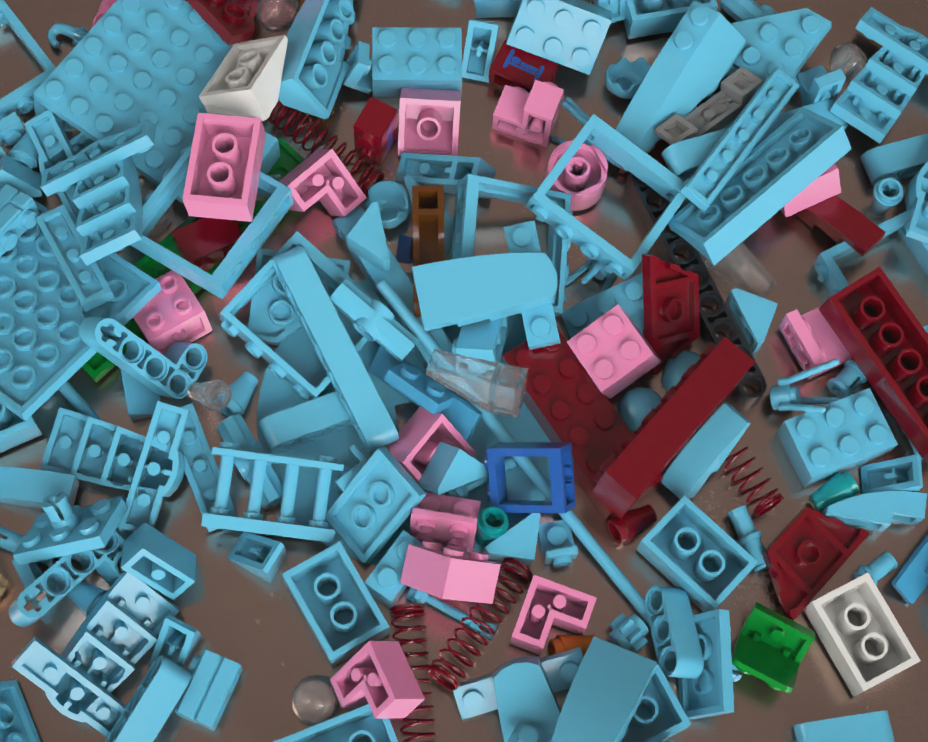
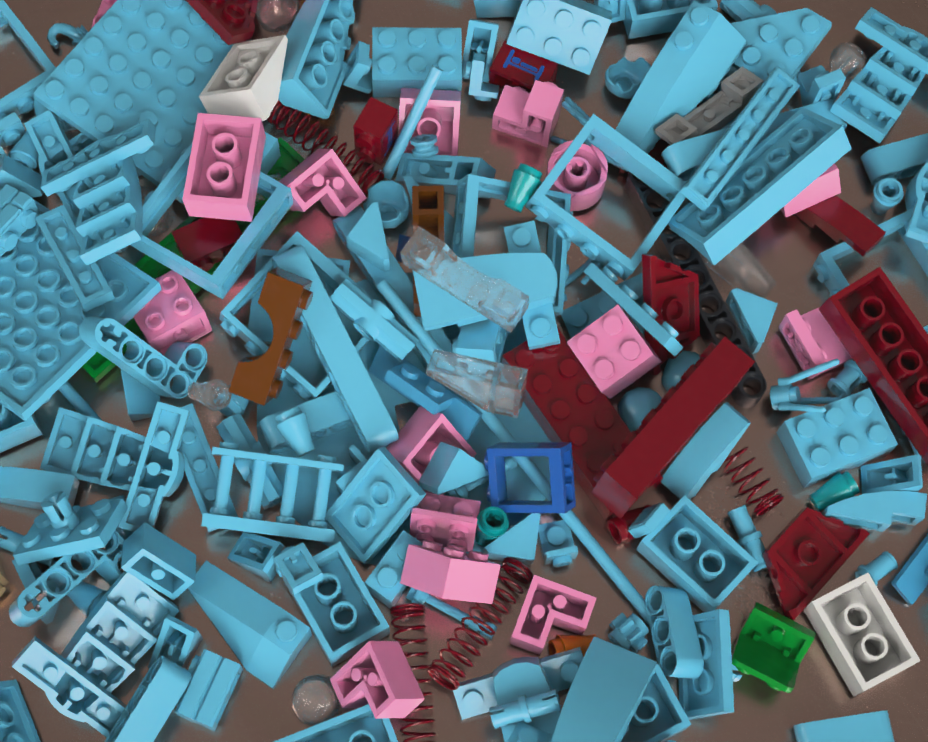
(254, 628): none -> medium azure wedge
(284, 299): none -> reddish brown arch
(295, 430): none -> medium azure cone
(297, 567): none -> medium azure bracket
(411, 122): none -> medium azure bar
(424, 145): none -> medium azure bush
(474, 73): none -> medium azure bracket
(485, 294): none -> clear arch
(522, 186): none -> teal cone
(525, 708): none -> medium azure pin
(643, 315): none -> medium azure plate
(648, 520): none -> medium azure tile

